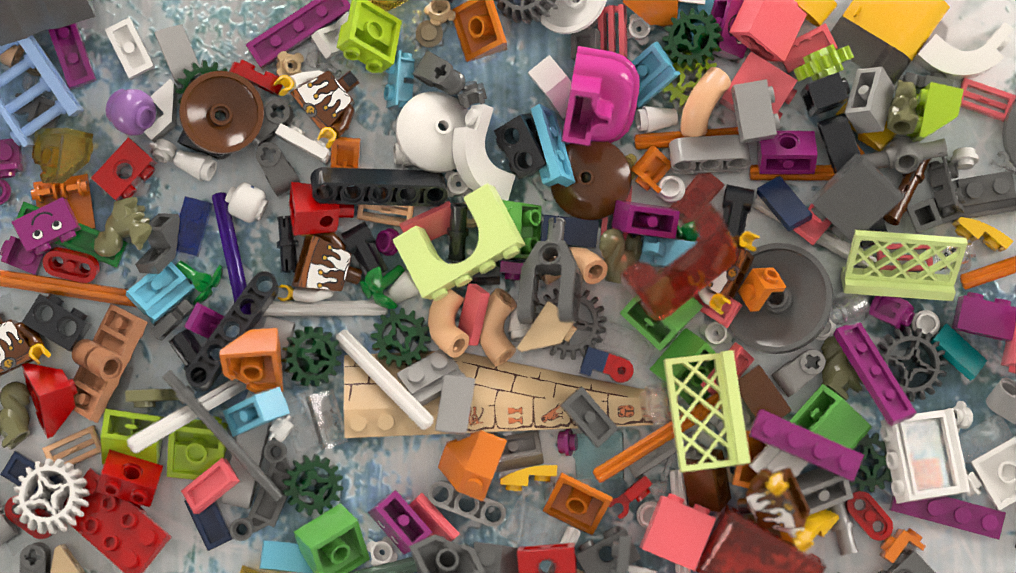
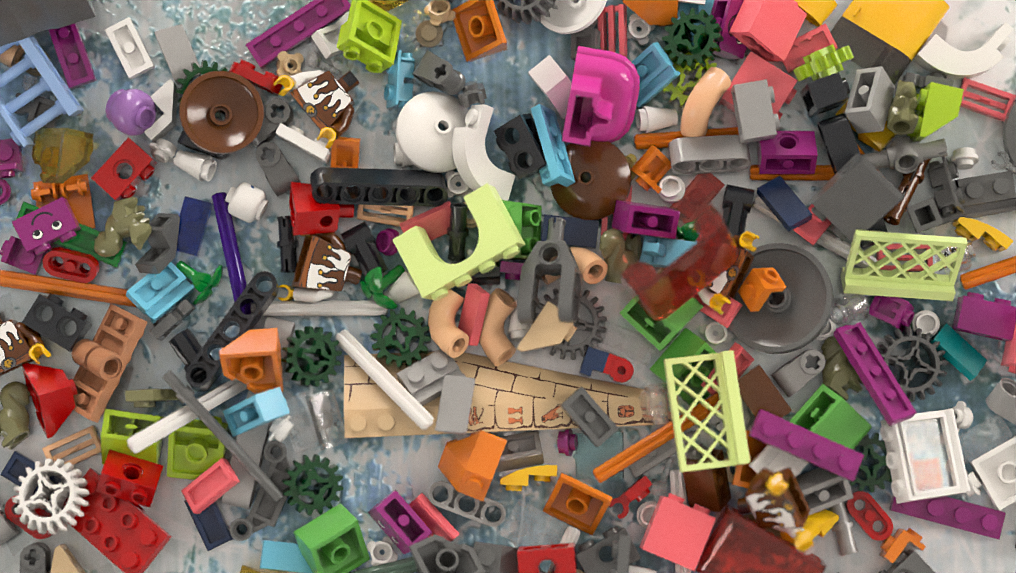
(203, 320): magenta bracket -> none

